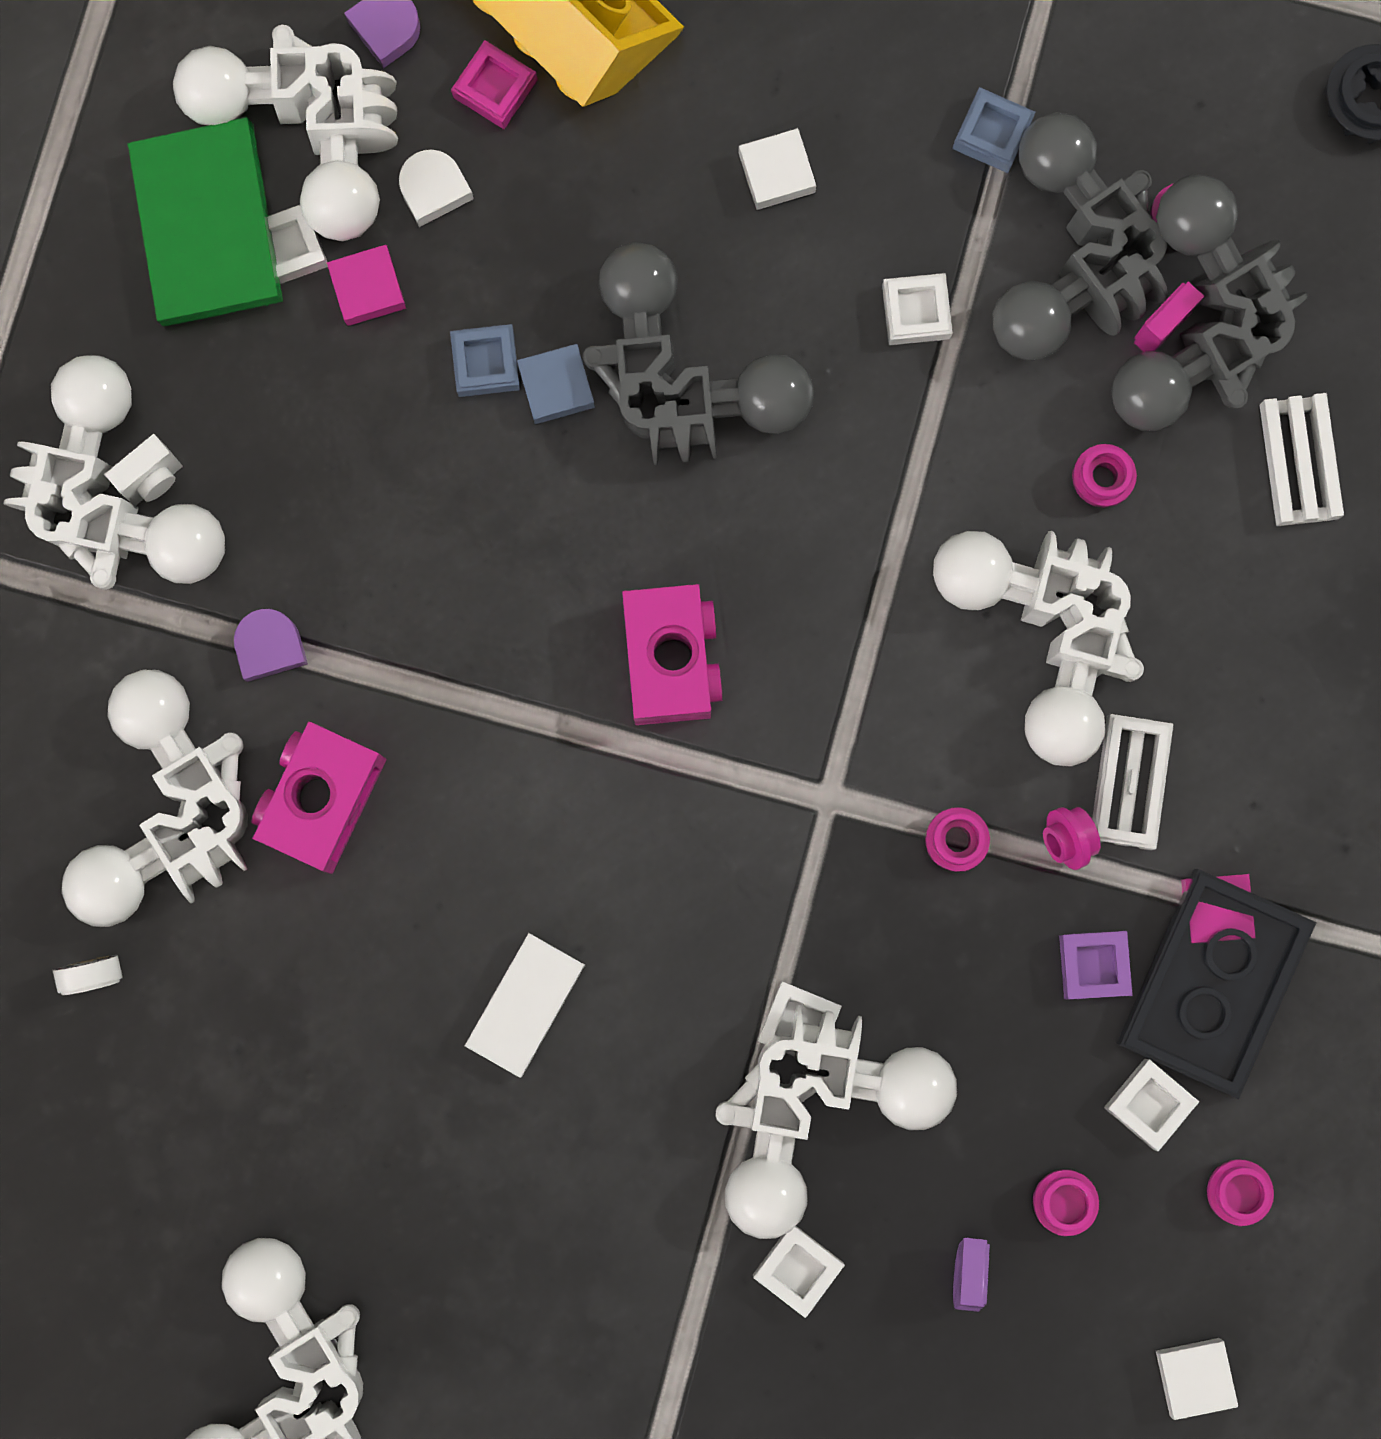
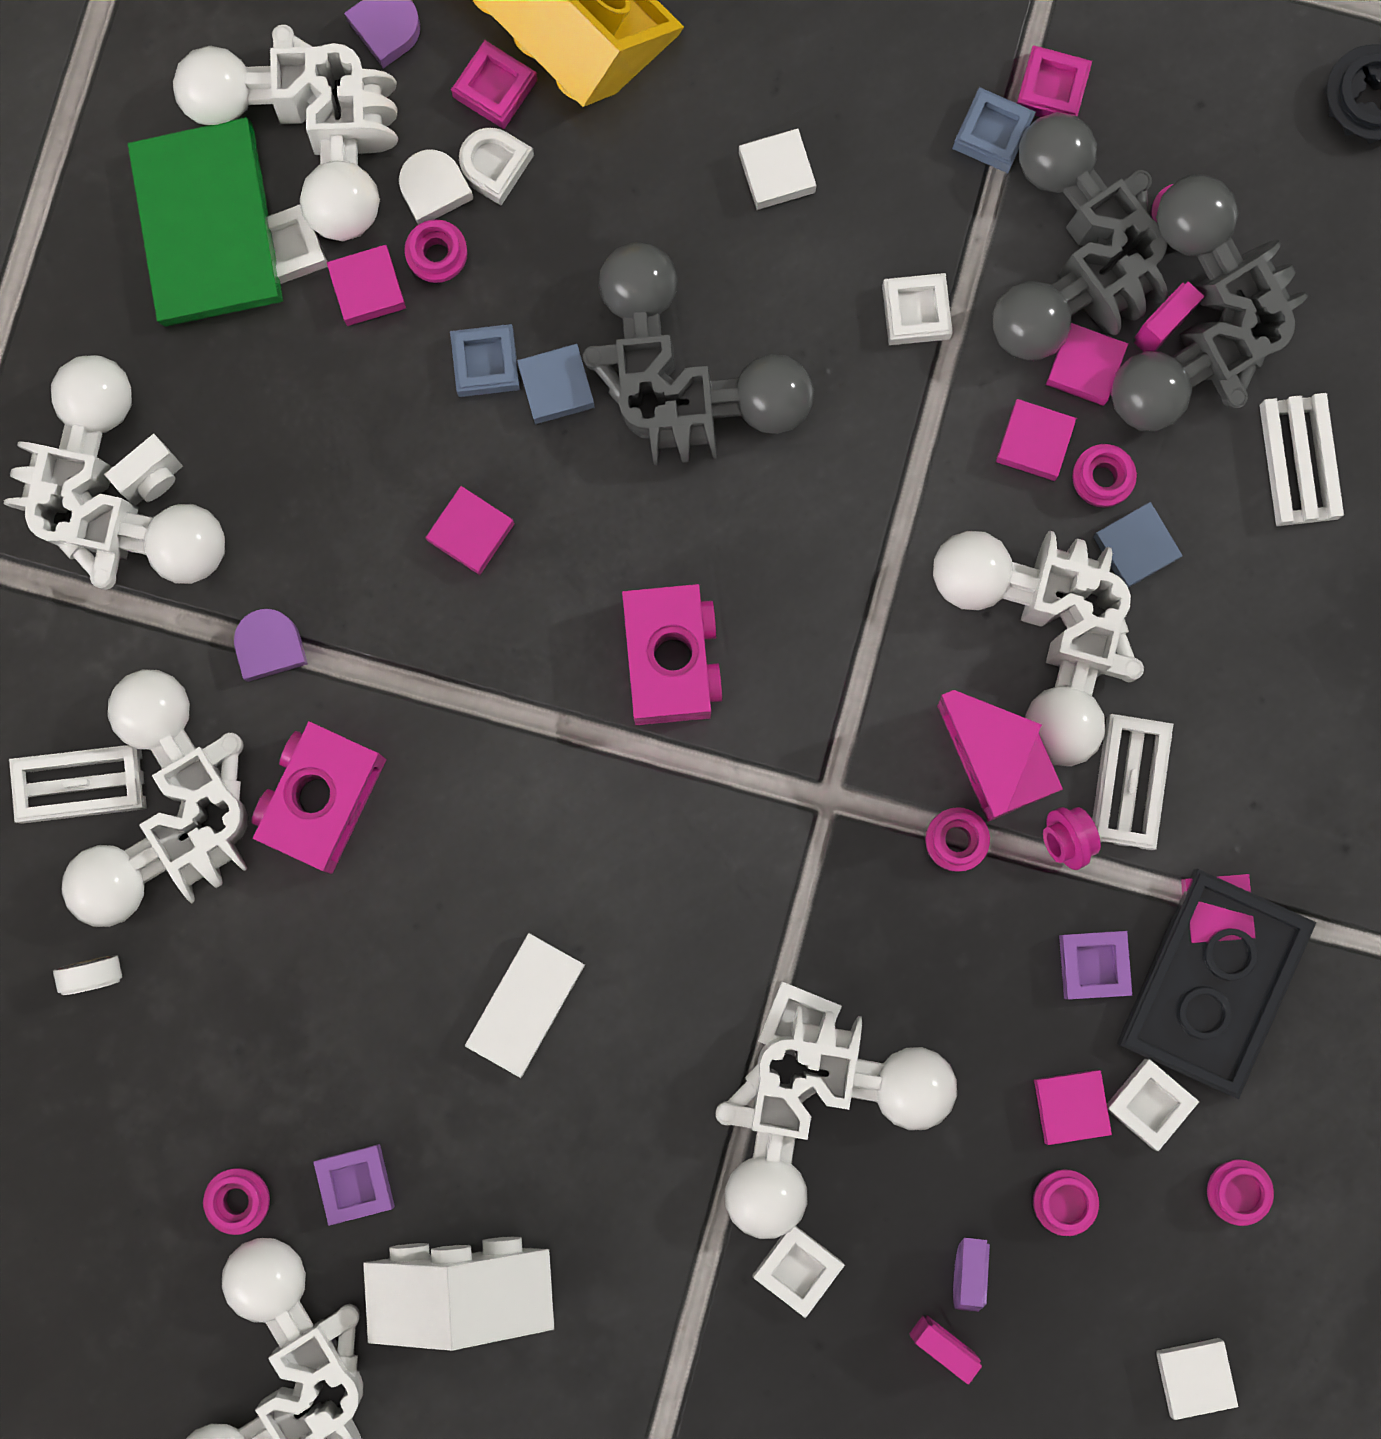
(131, 778): none -> white tile
(216, 1203): none -> dark pink plate
(354, 1184): none -> medium lavender tile
(430, 234): none -> dark pink plate
(458, 1295): none -> white brick
(470, 530): none -> dark pink tile
(493, 162): none -> white tile
(946, 1349): none -> dark pink tile
(998, 754): none -> dark pink slope
(1036, 440): none -> dark pink tile
(1053, 82): none -> dark pink tile
(1072, 1107): none -> dark pink tile
(1087, 364): none -> dark pink tile
(1138, 545): none -> sand blue tile

